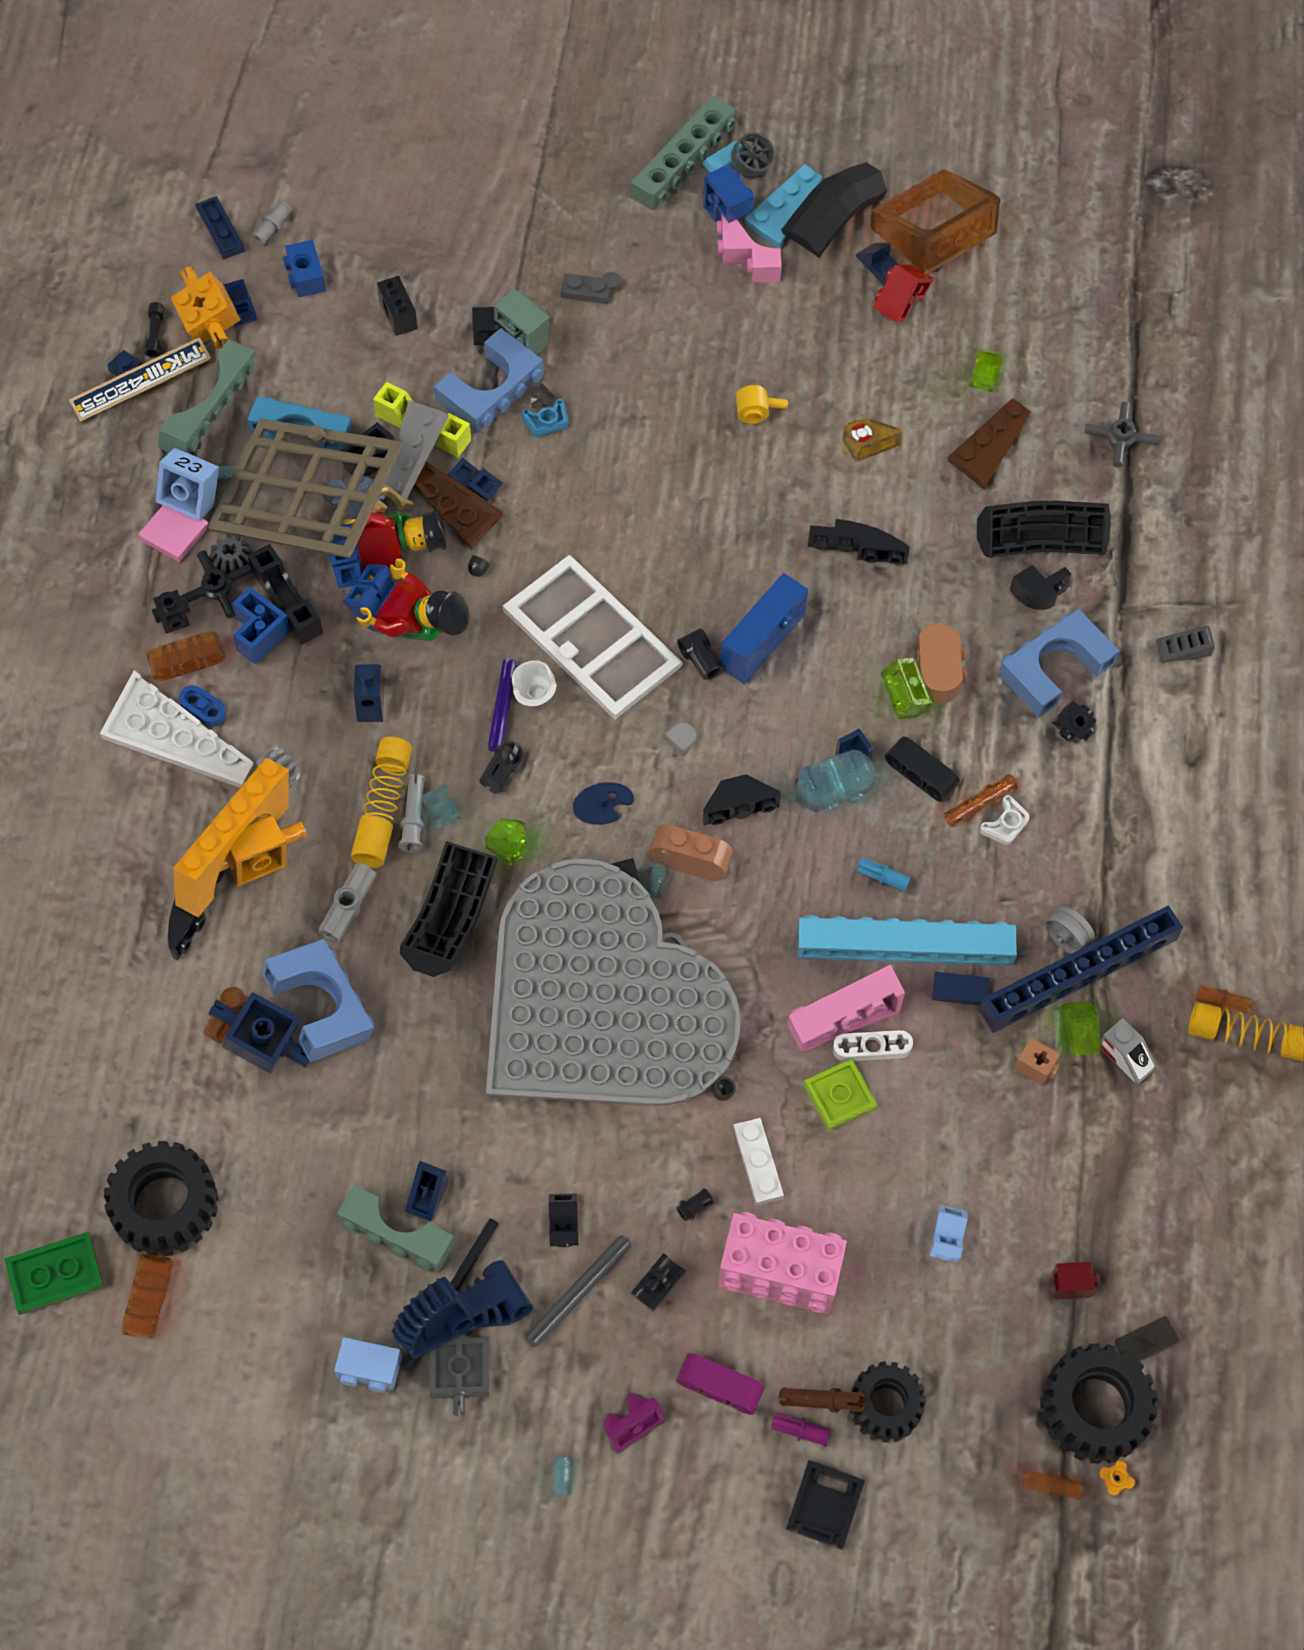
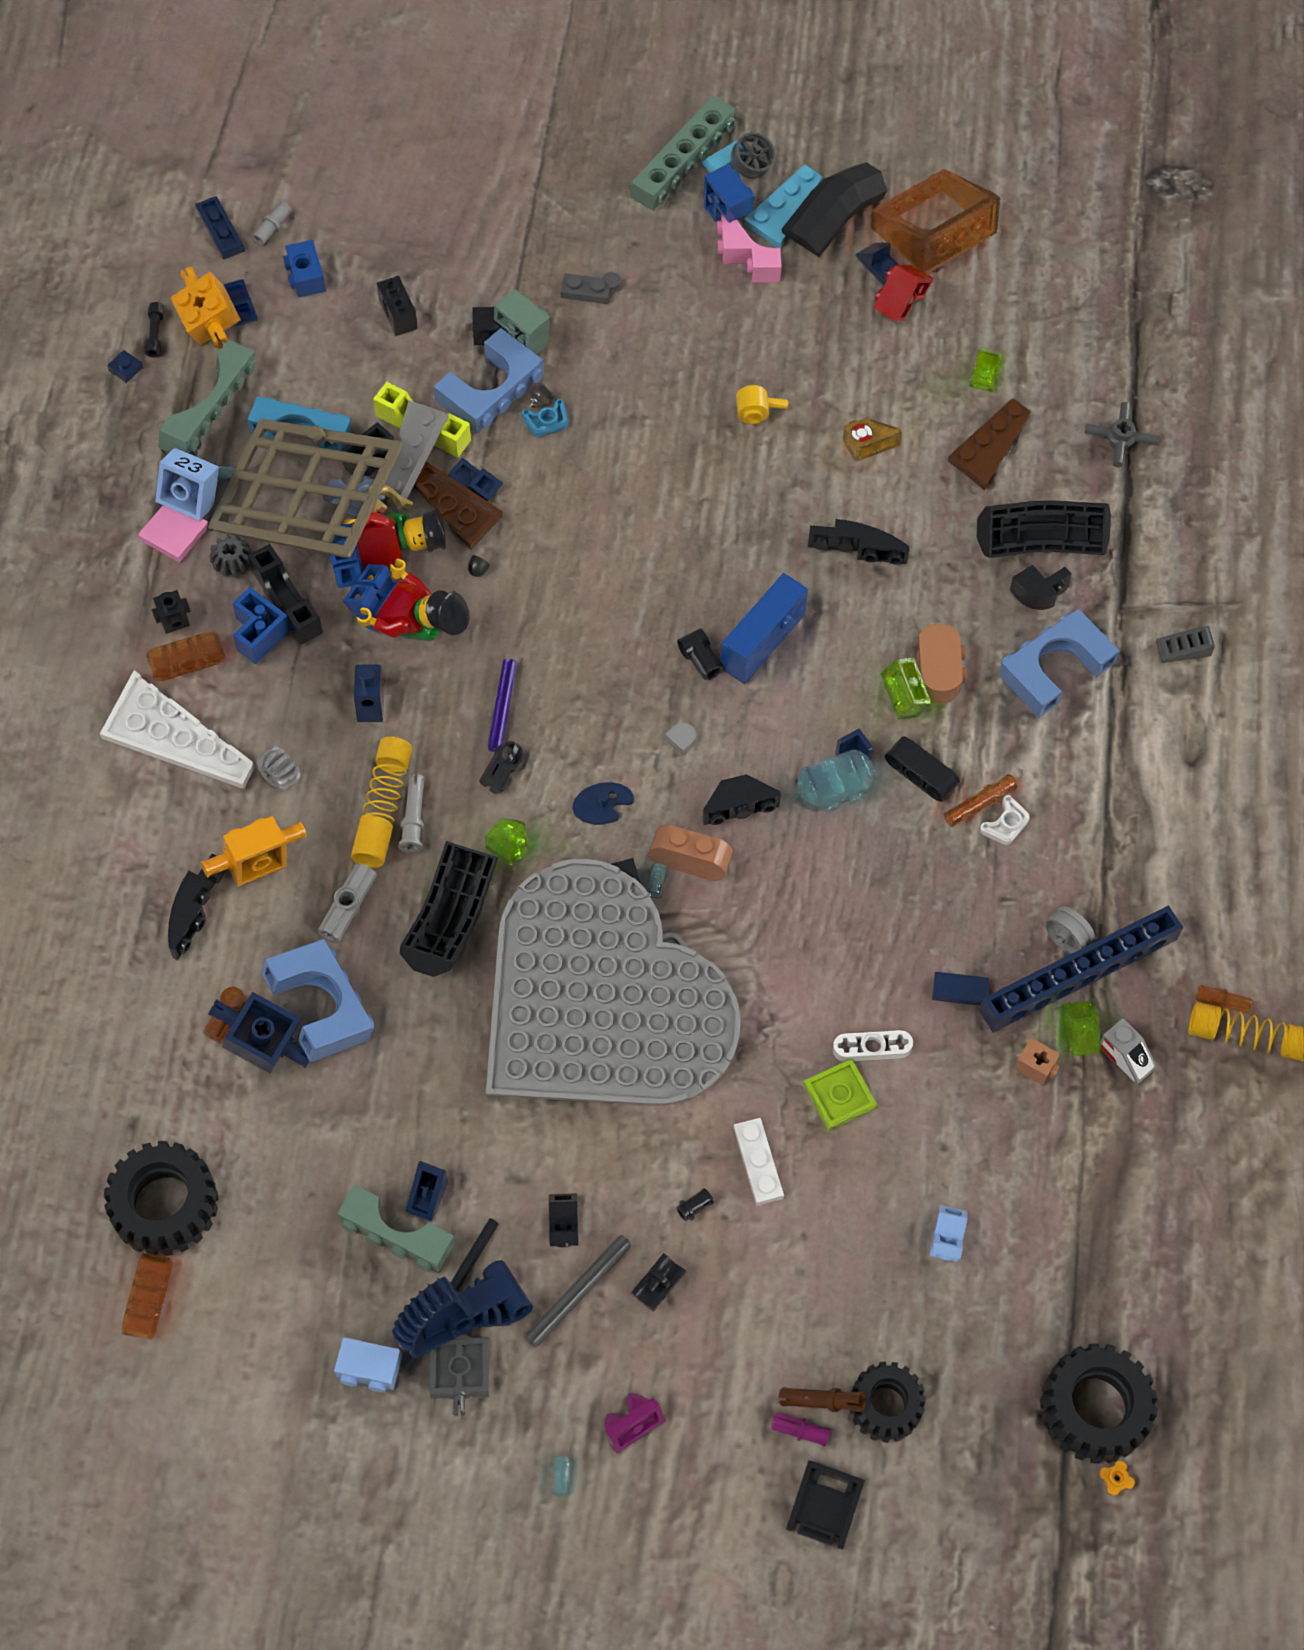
(53, 1273): green plate -> none
(139, 379): tile -> none
(197, 871): light orange arch -> none
(204, 706): blue plate -> none
(224, 585): black bar -> none
(440, 807): clear light blue panel -> none
(533, 683): white helmet -> none
(592, 636): door -> none
(720, 1383): magenta beam -> none
(728, 1088): pearl dark grey hinge -> none
(781, 1262): bright pink brick -> none
(847, 1009): bright pink wedge -> none
(883, 874): dark azure axle -> none
(906, 941): medium azure brick -> none
(1052, 1484): clear orange axle -> none
(1066, 722): black brick -> none
(1074, 1280): dark red brick -> none
(1148, 1340): clear smoke tile -> none

